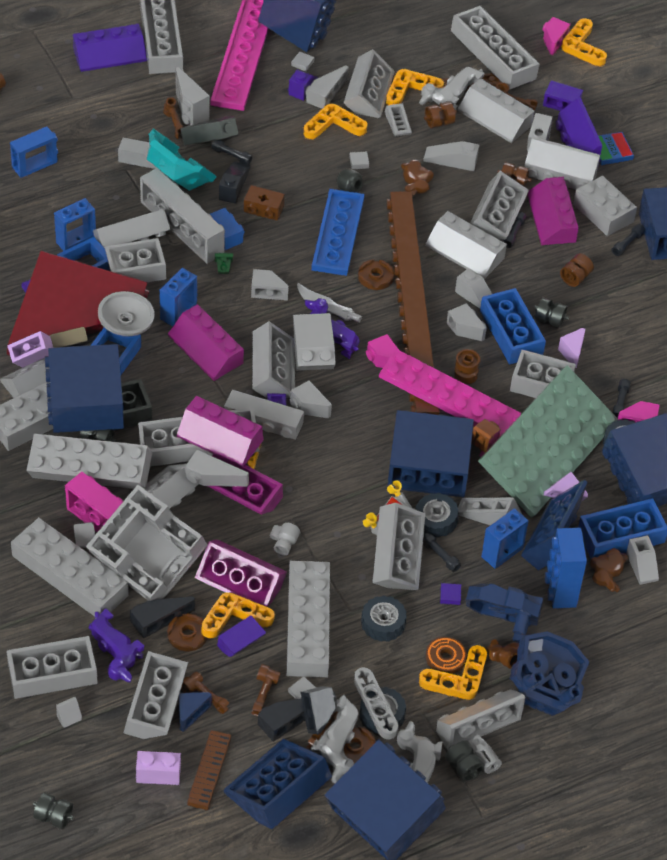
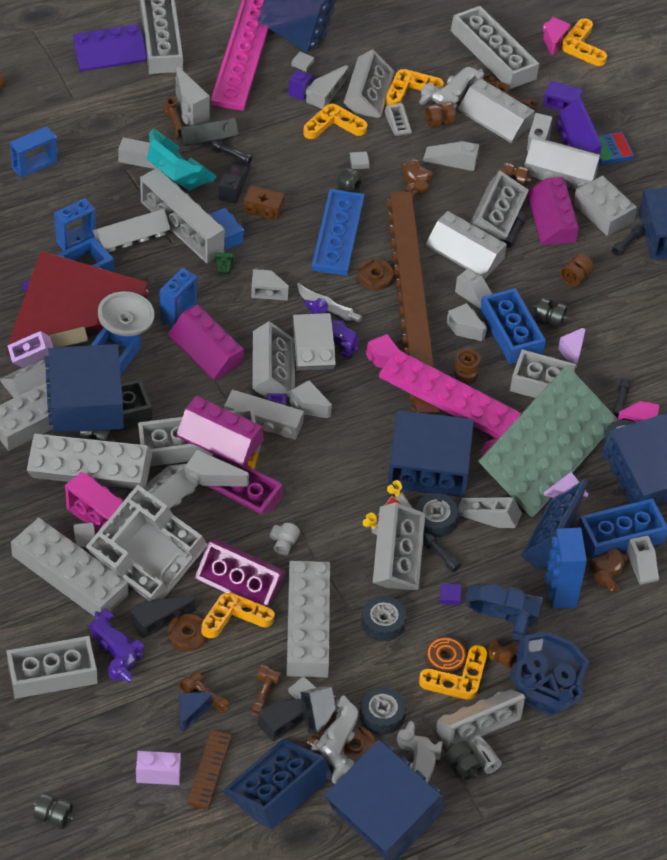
(68, 712): light grey slope -> none
(138, 260): light grey slope -> none
(155, 696): light grey slope -> none
(240, 636): dark purple brick -> none
(374, 703): light grey beam -> none
(485, 435): dark orange slope -> none
(504, 535): blue window -> none

